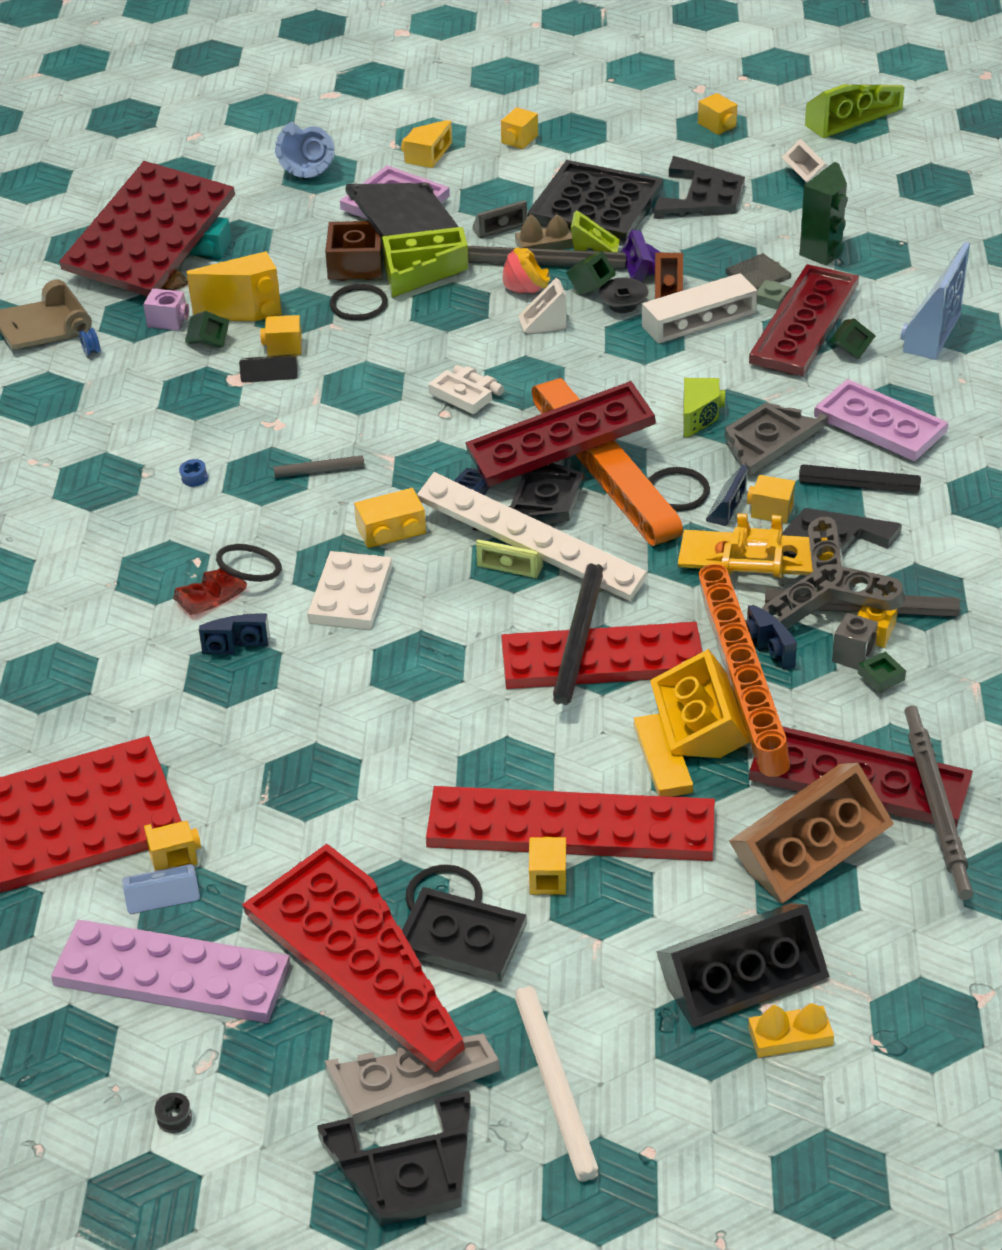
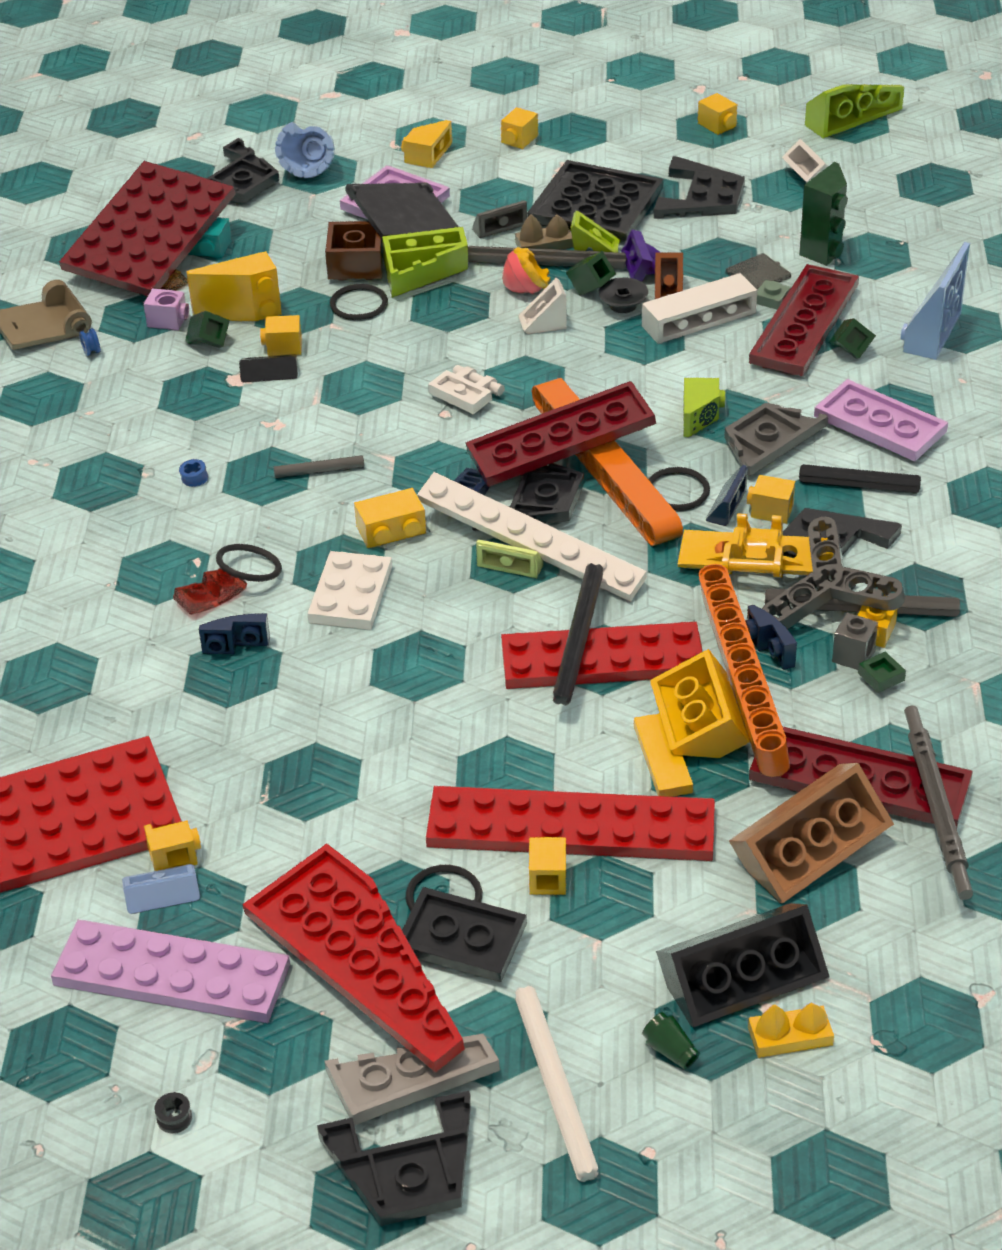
(246, 173): none -> black wing
(670, 1040): none -> dark green cone

